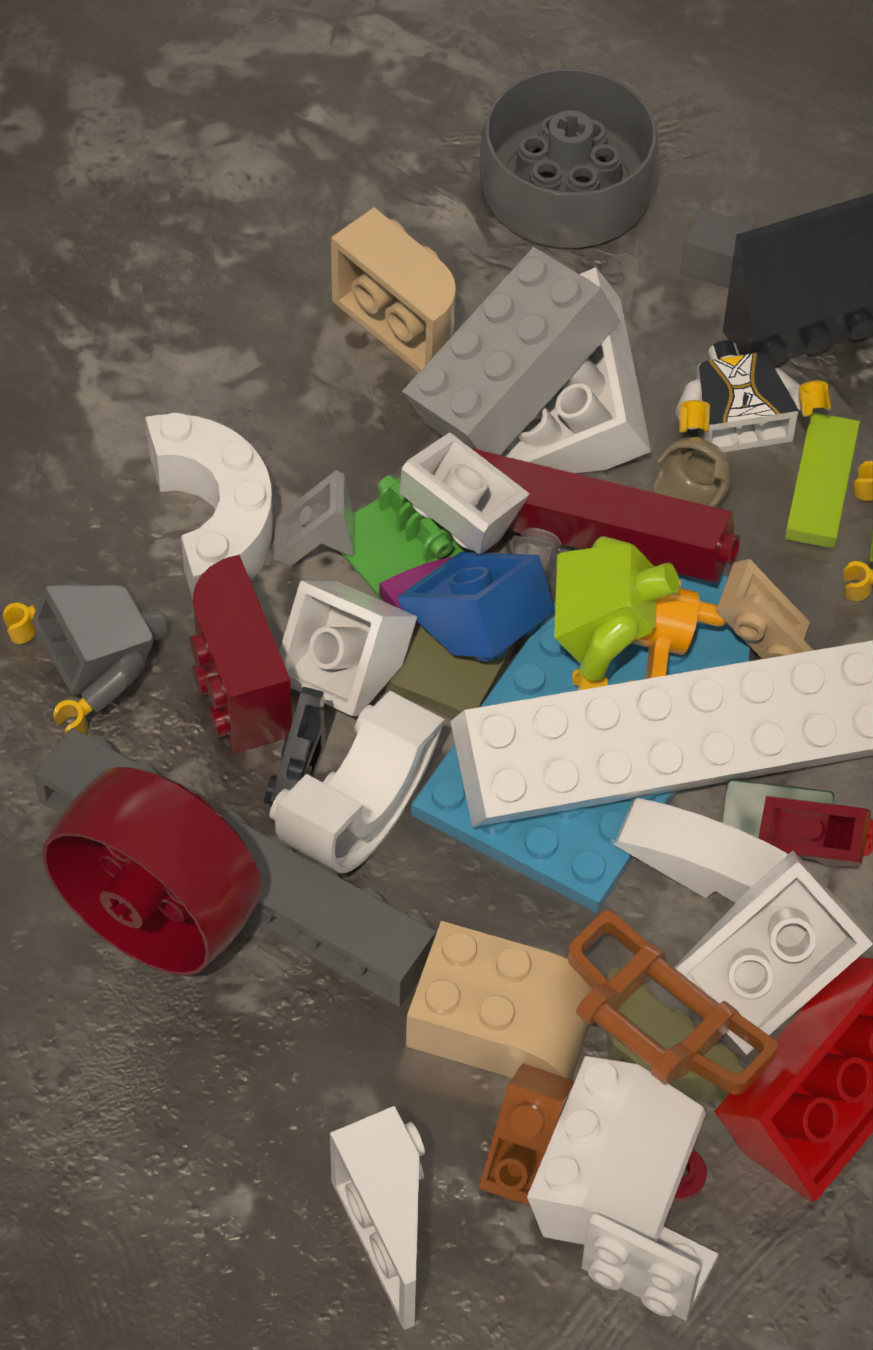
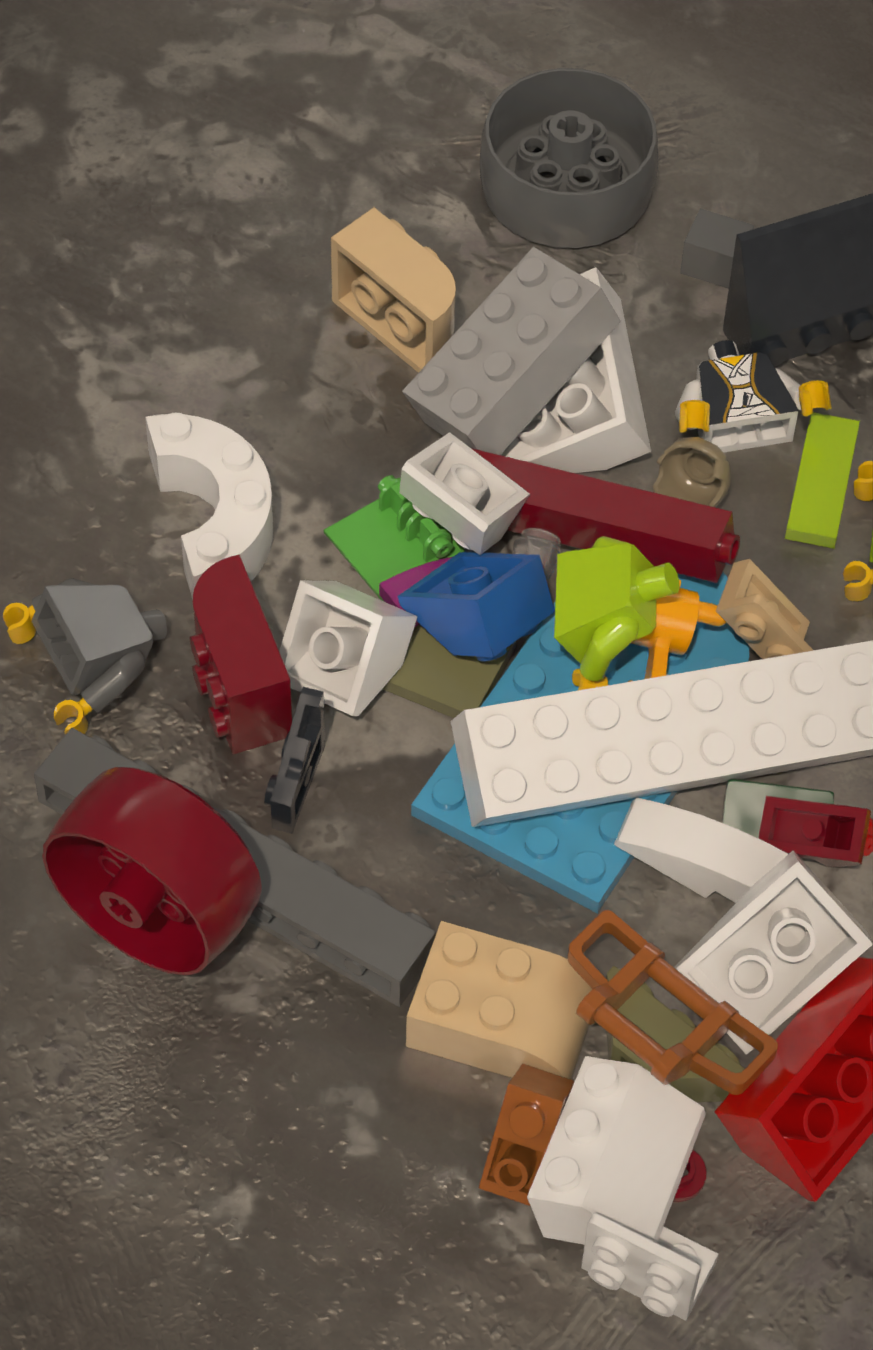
(316, 518): light grey slope -> none
(361, 802): white brick -> none
(378, 1184): white slope -> none

